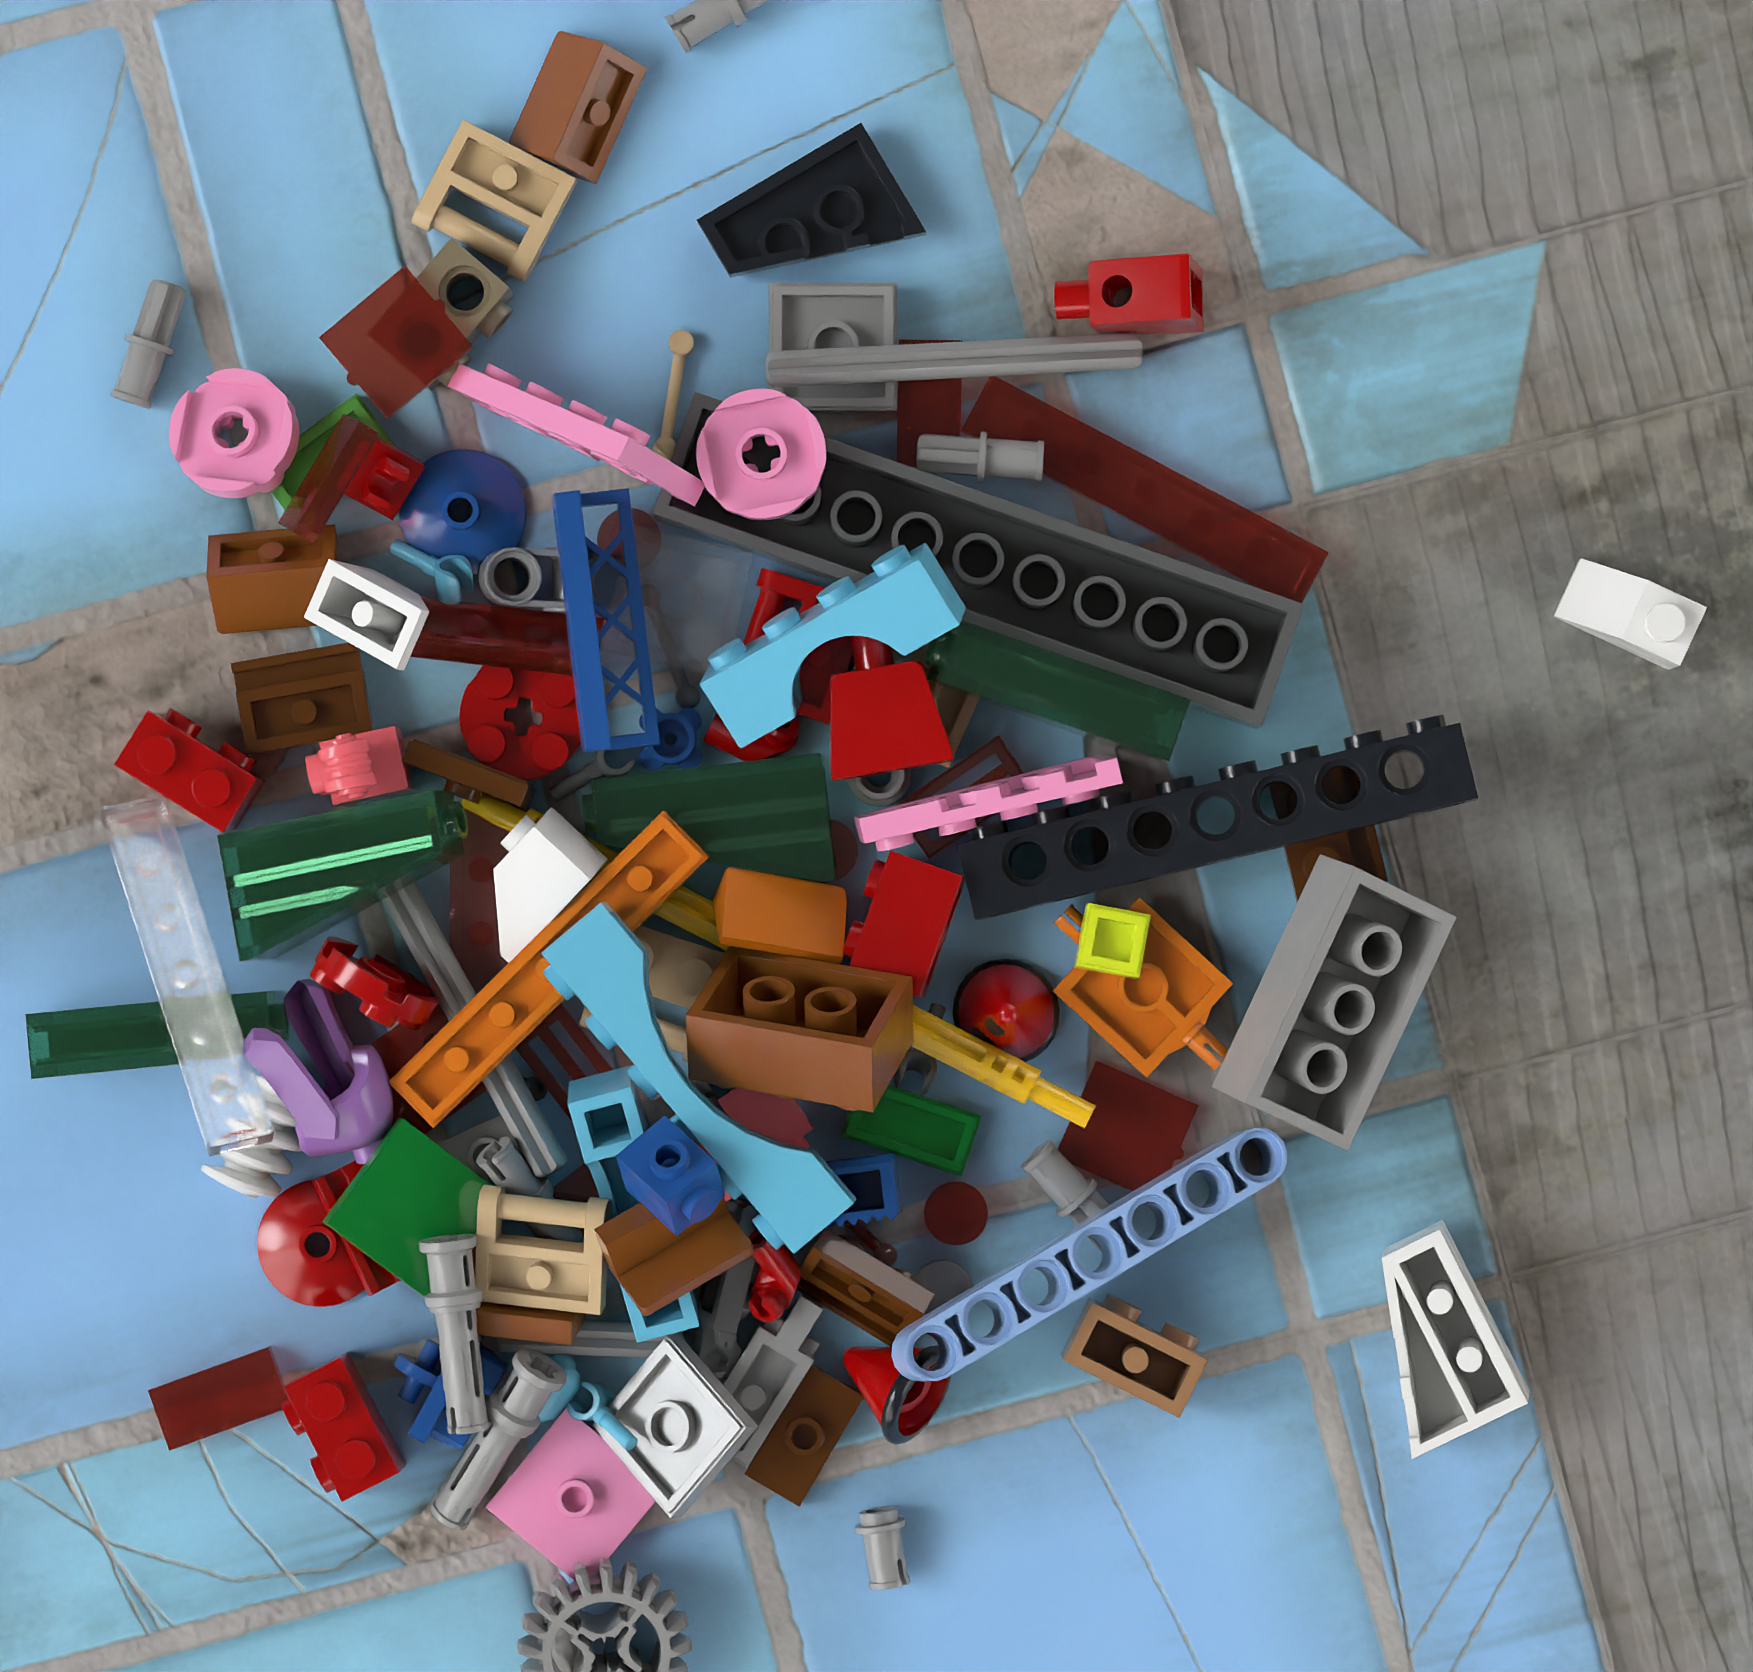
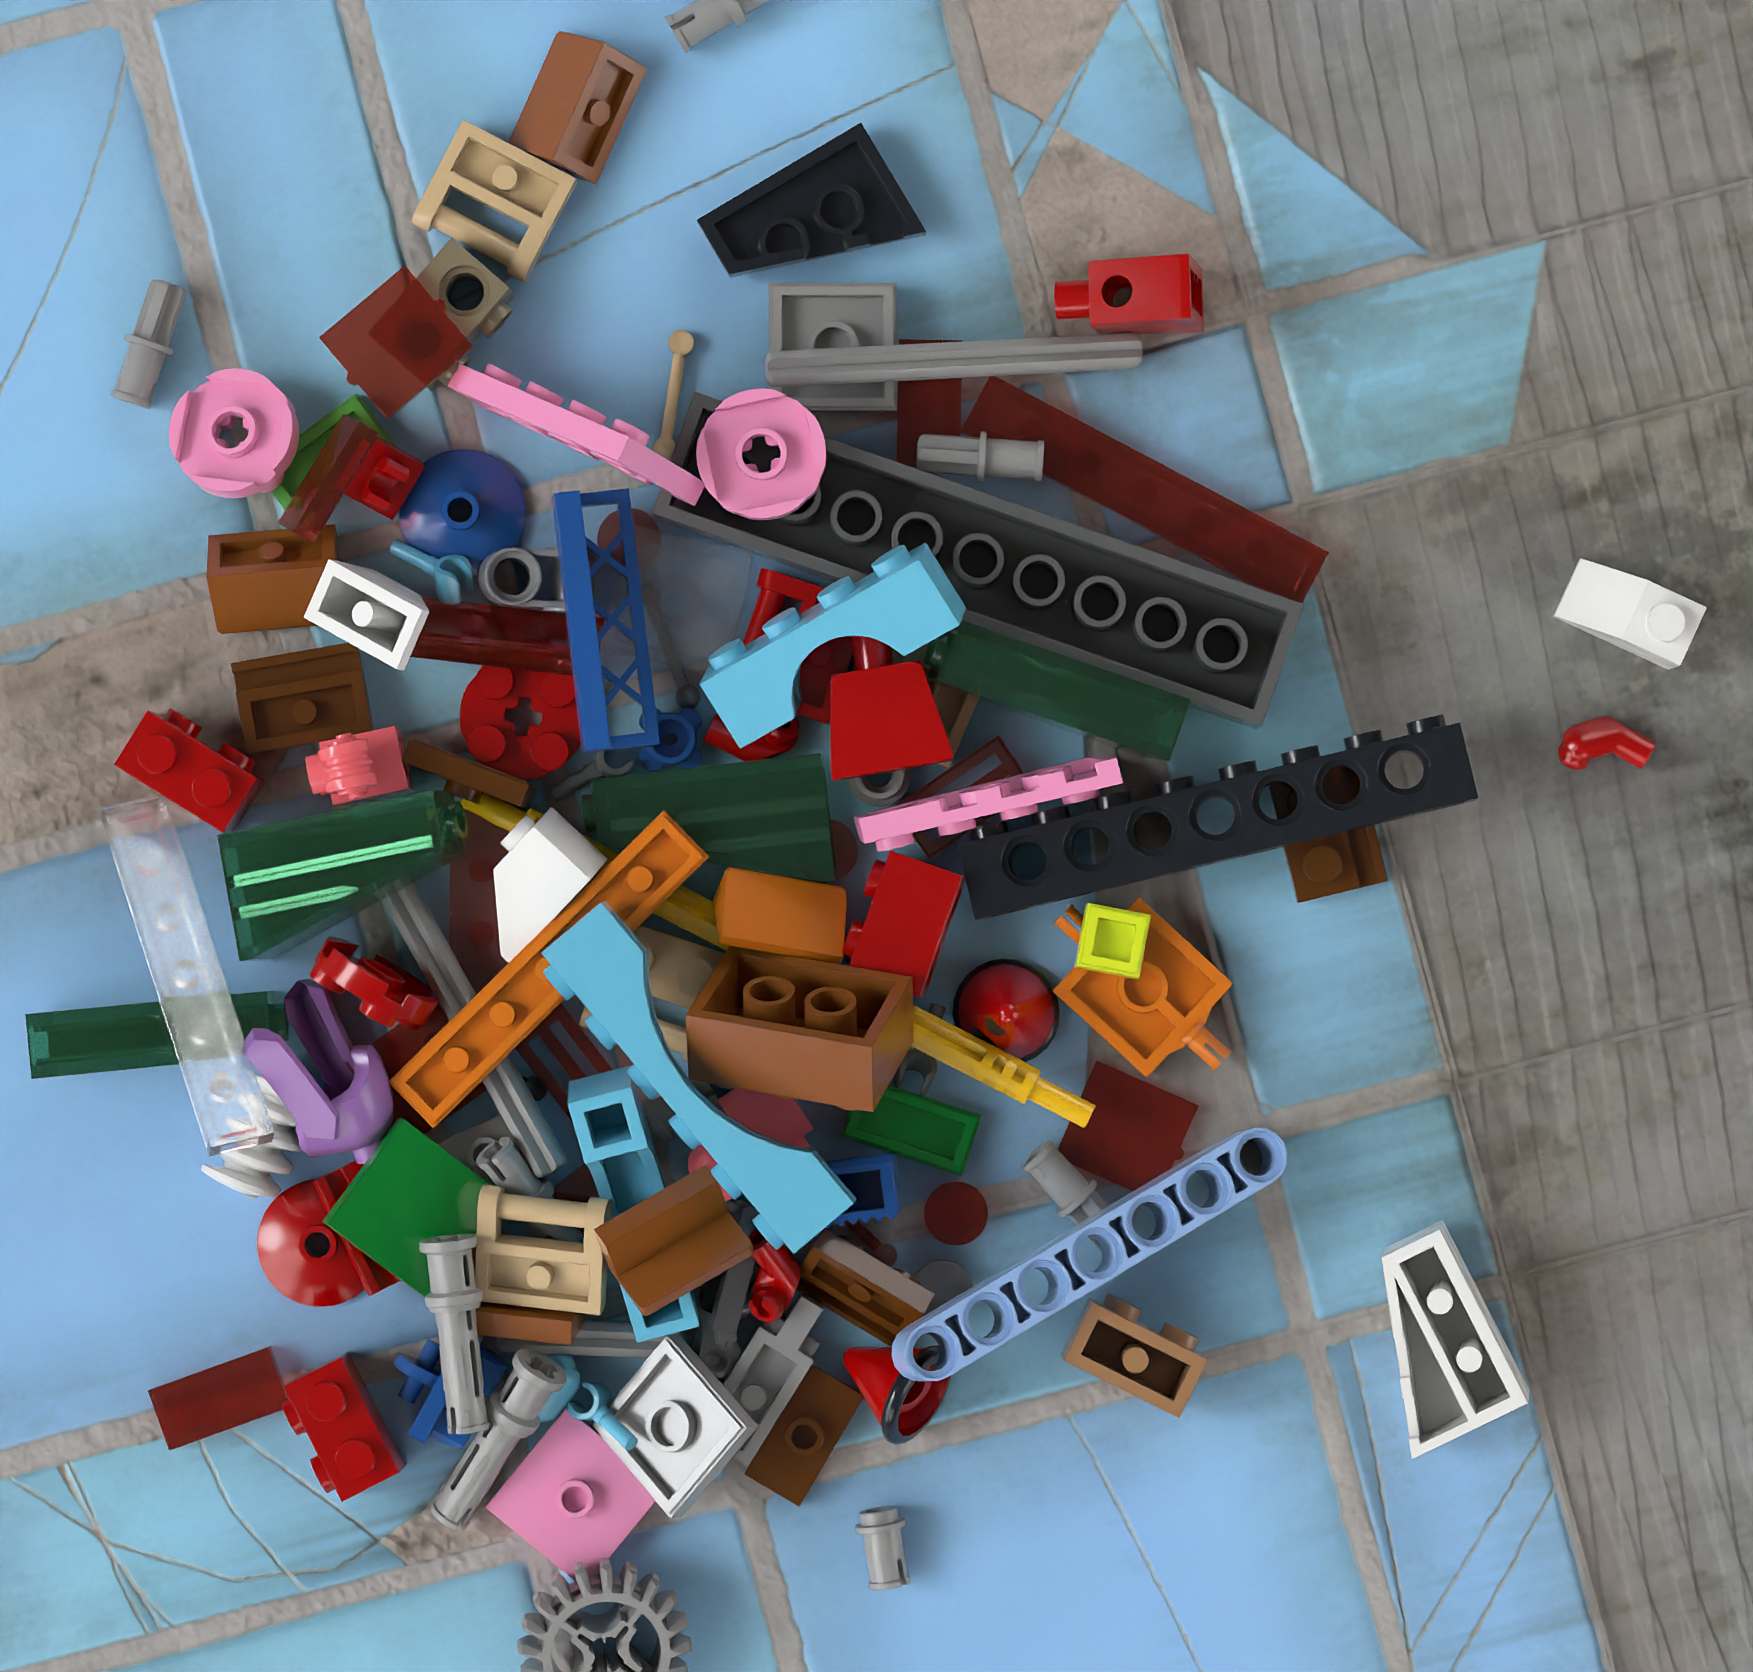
(671, 1176): blue brick -> none
(1334, 1001): light grey brick -> none
(1601, 737): none -> red arm

